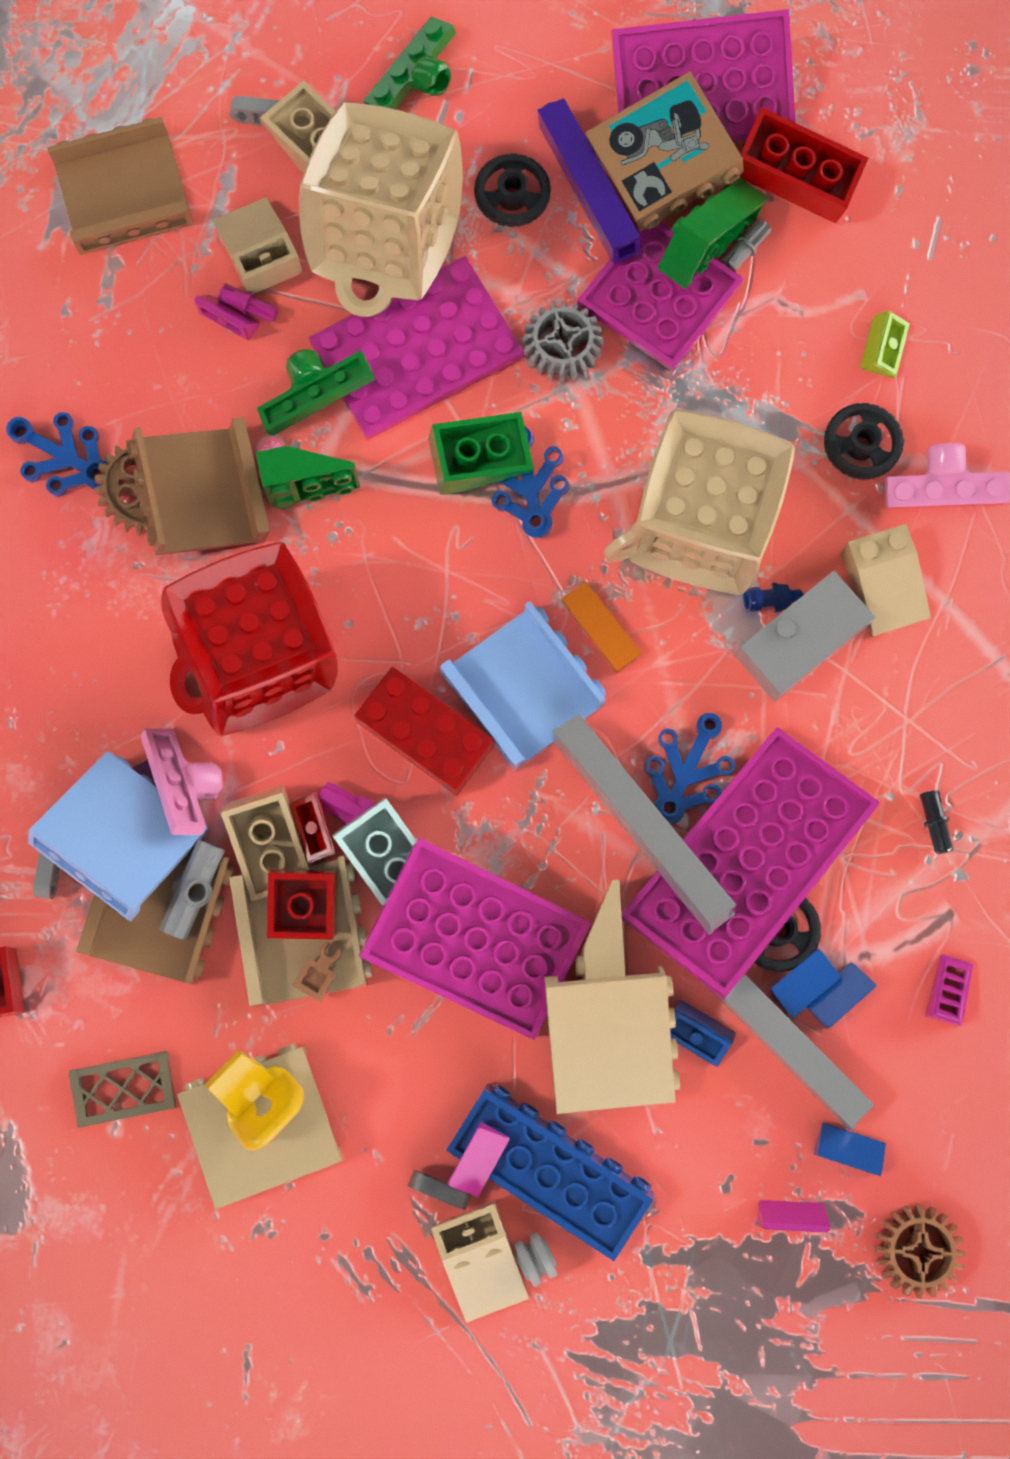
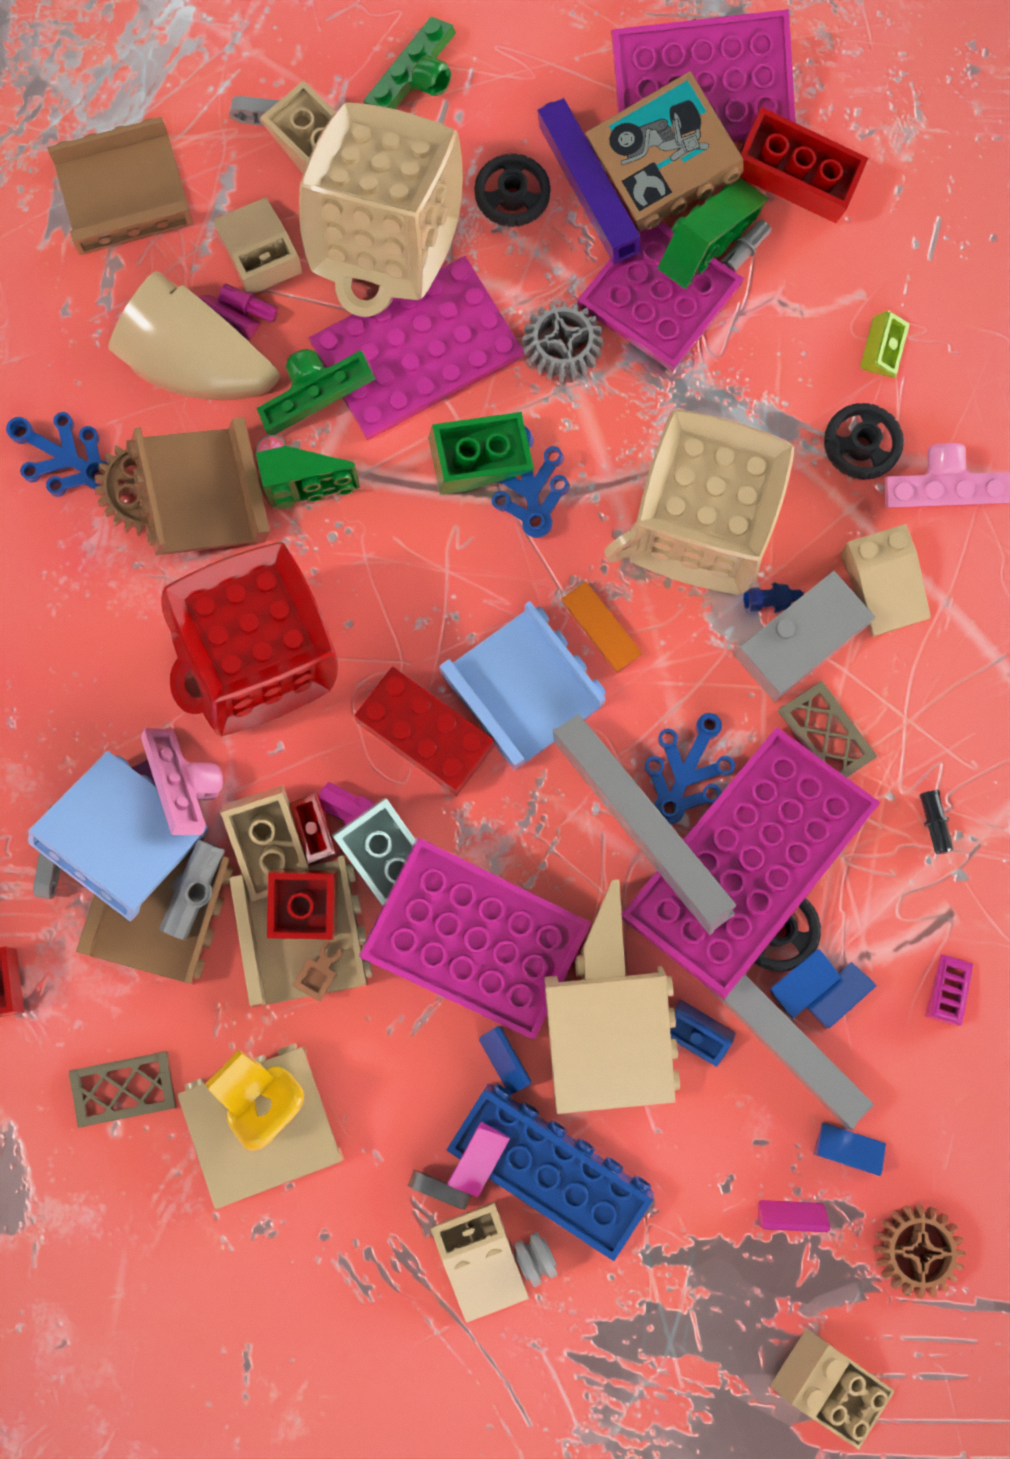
(188, 346): none -> tan panel
(504, 1060): none -> blue slope
(832, 1389): none -> tan slope
(836, 710): none -> dark tan window

